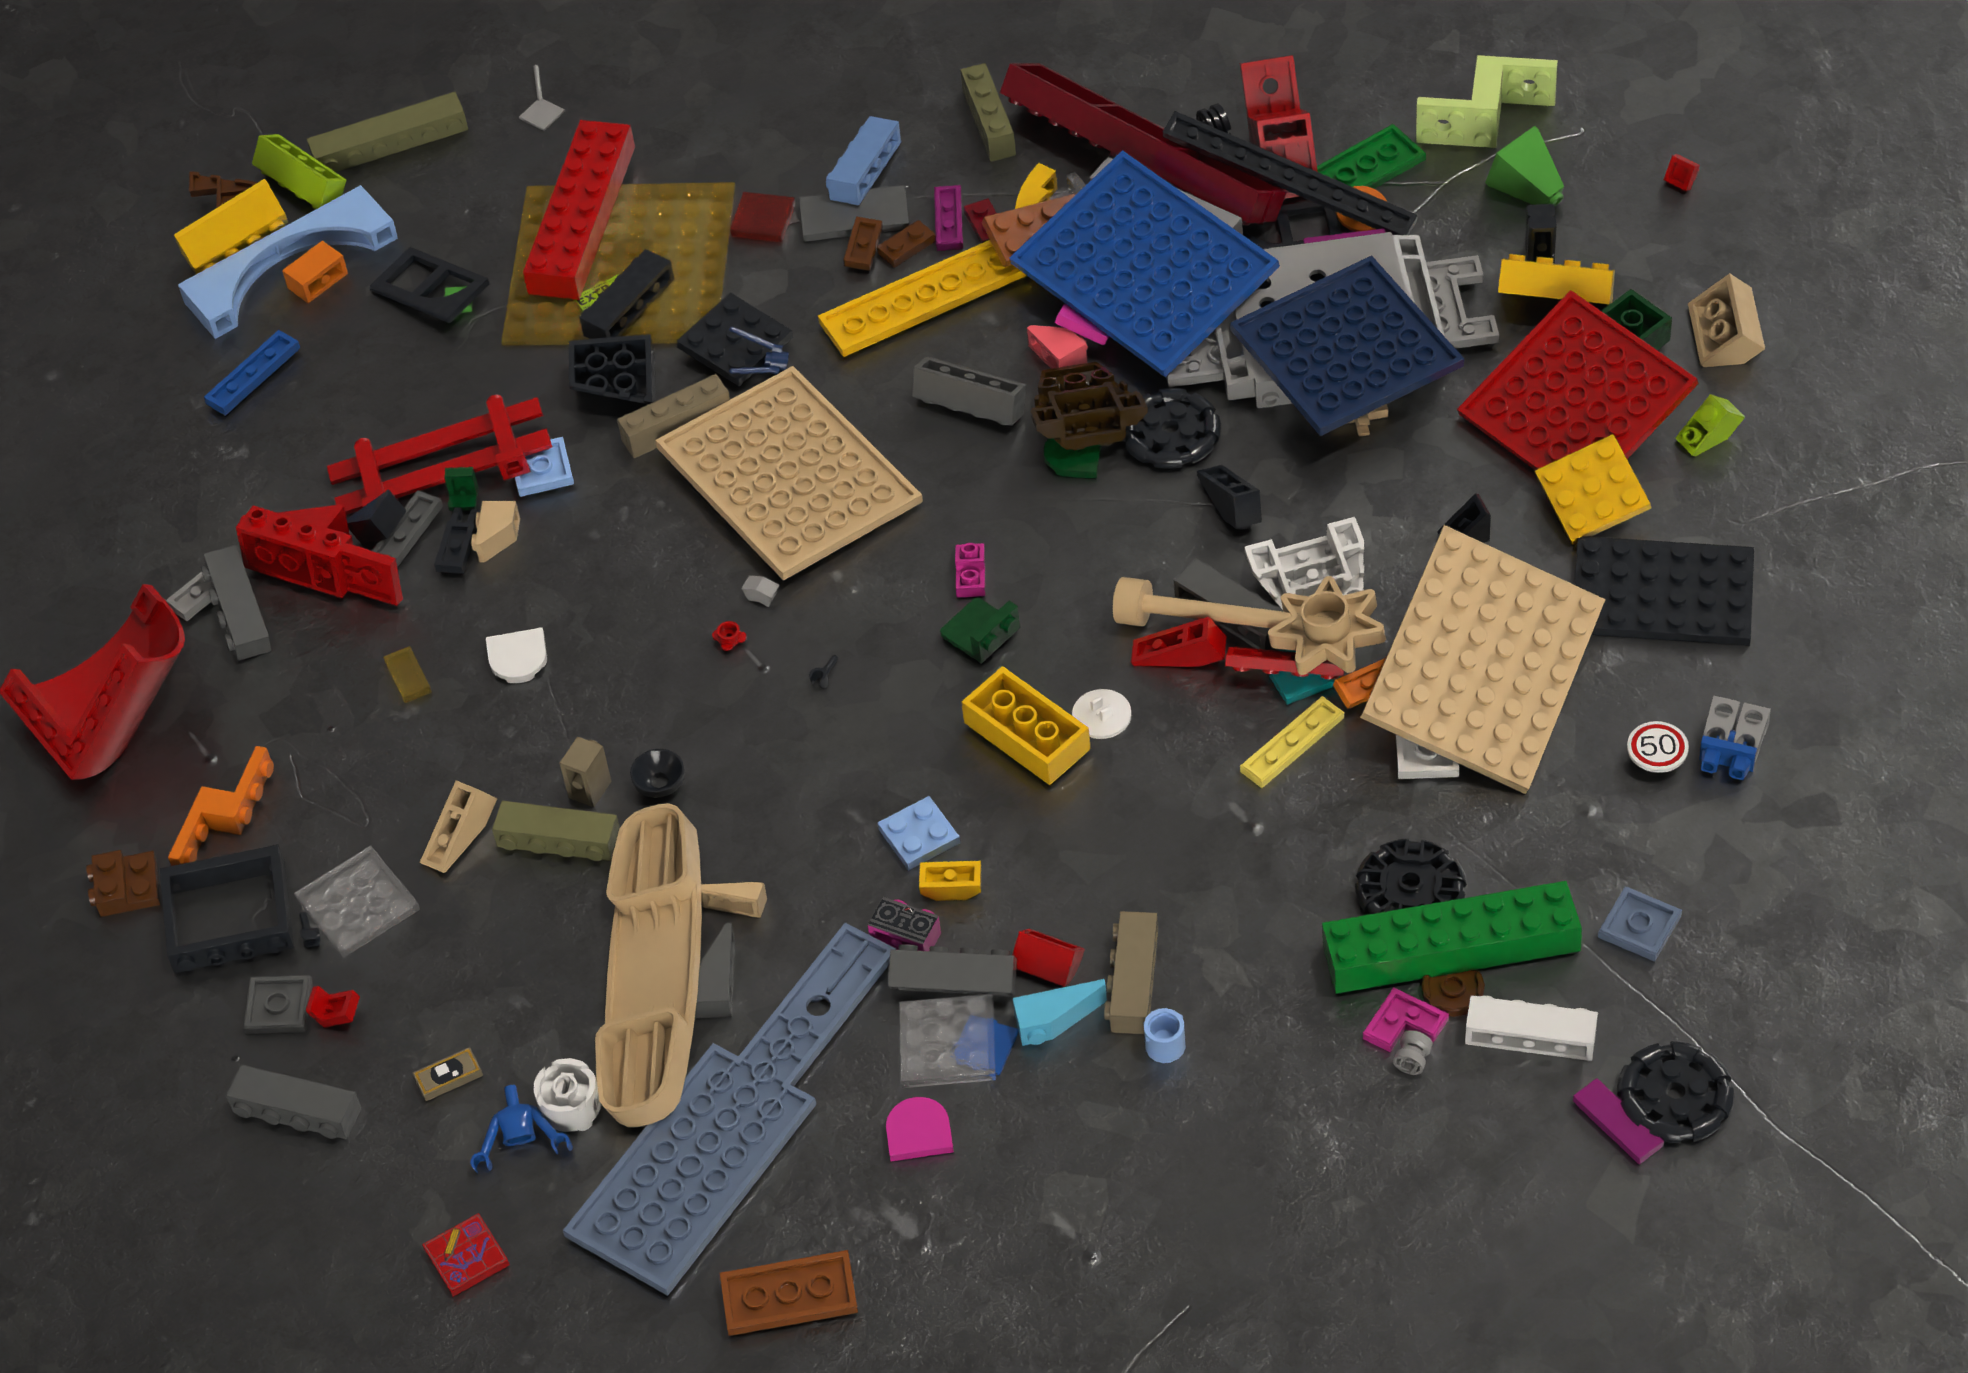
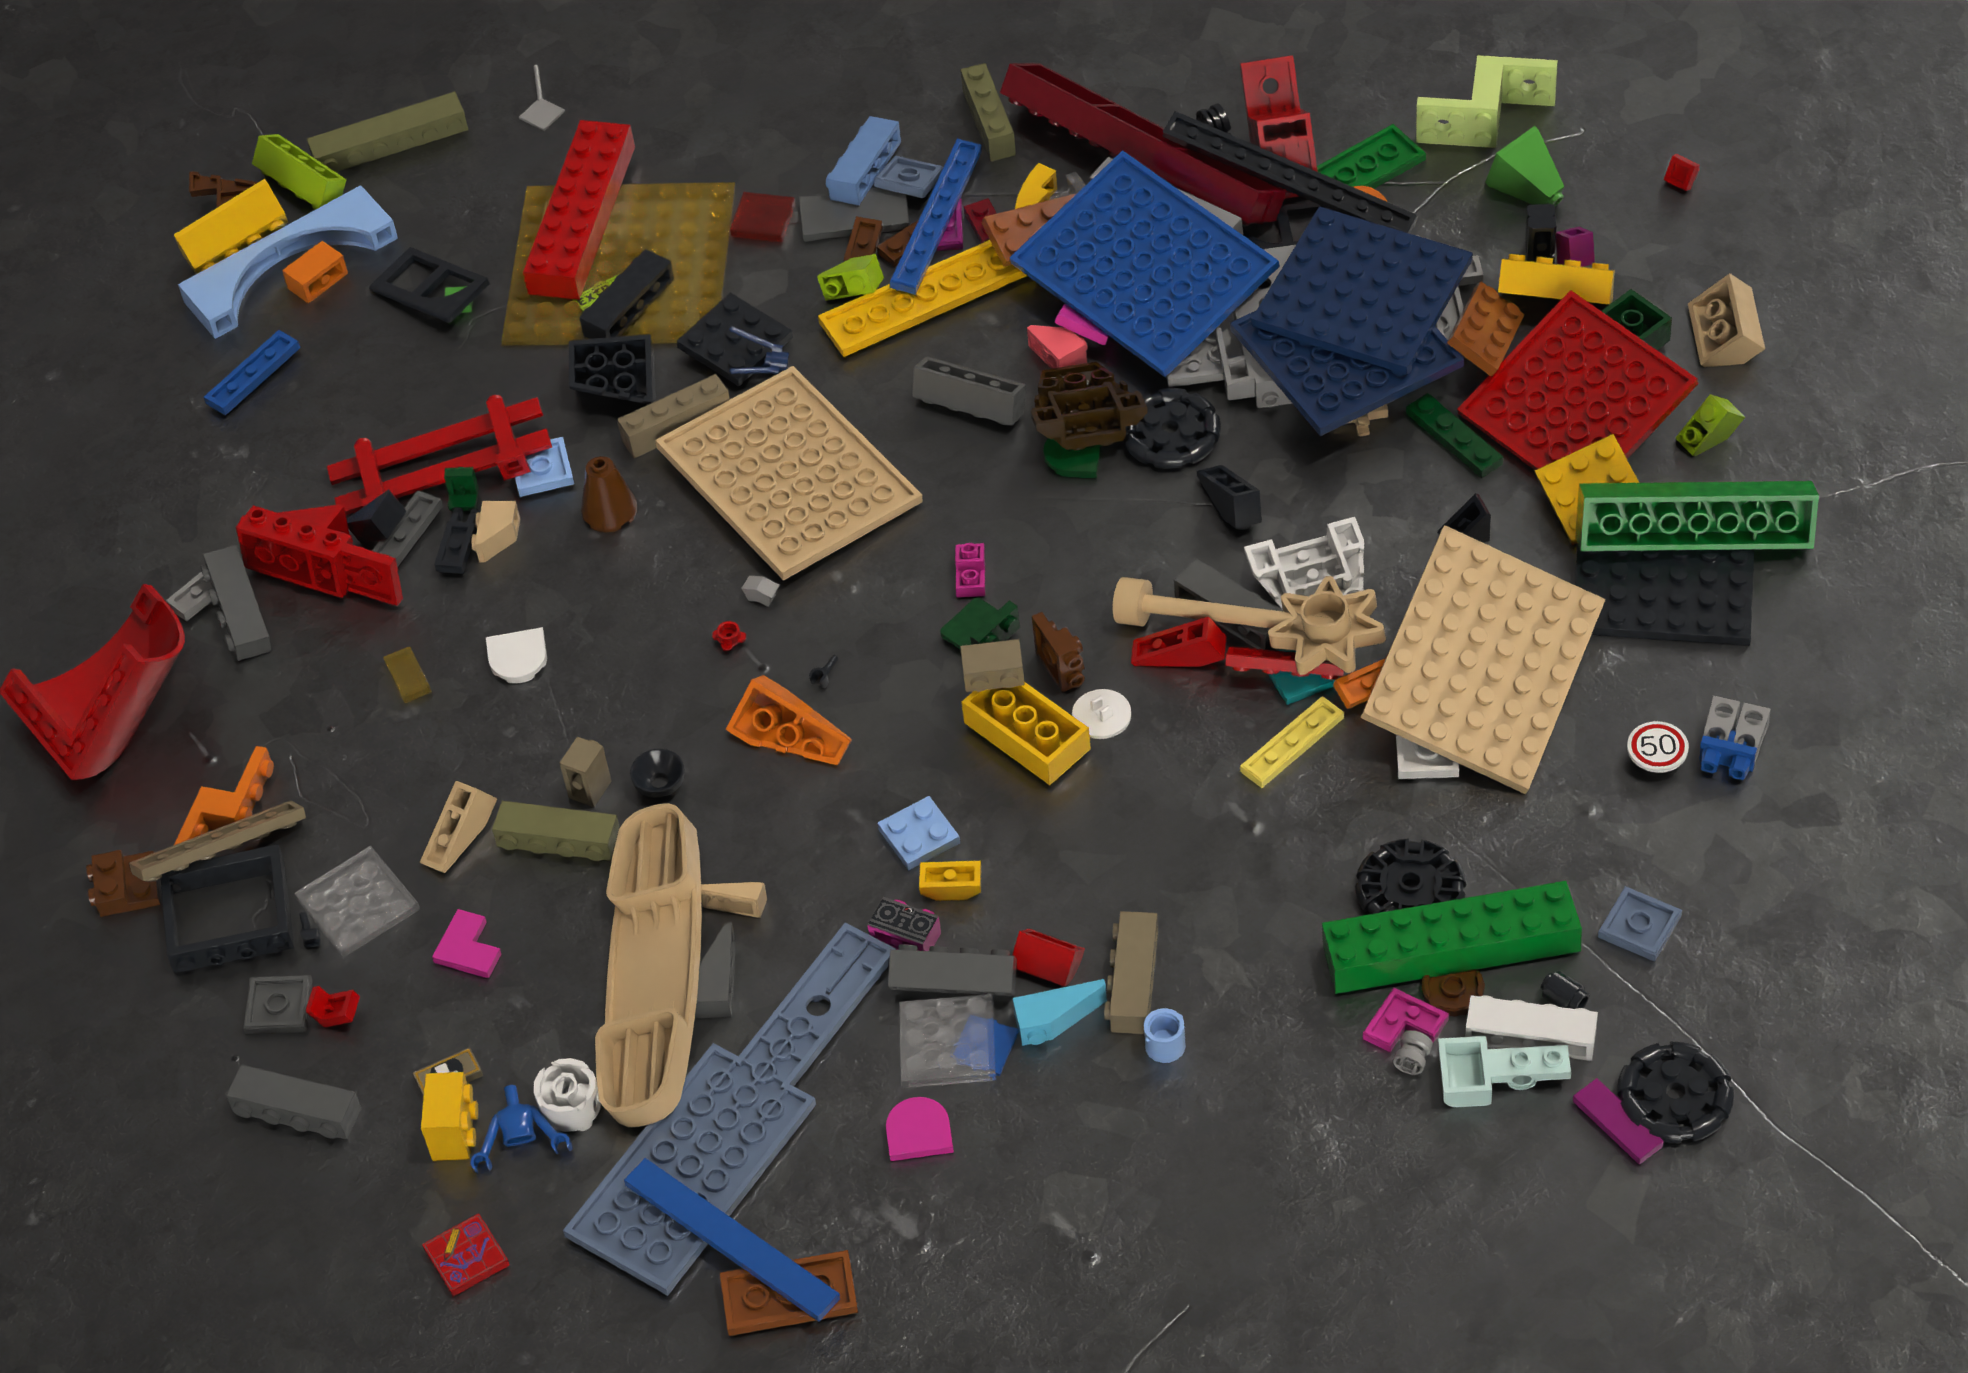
(208, 844): none -> dark tan plate
(448, 1116): none -> yellow brick
(460, 946): none -> dark pink tile
(606, 497): none -> reddish brown cone
(732, 1239): none -> blue tile
(783, 722): none -> orange wedge
(851, 278): none -> lime slope
(908, 176): none -> sand blue tile
(935, 216): none -> blue tile
(992, 665): none -> dark tan brick
(1058, 652): none -> reddish brown plate
(1362, 290): none -> dark blue plate
(1454, 435): none -> dark green plate
(1471, 1068): none -> light aqua plate
(1486, 328): none -> dark orange plate
(1564, 991): none -> black brick
(1575, 245): none -> magenta brick
(1696, 516): none -> green brick

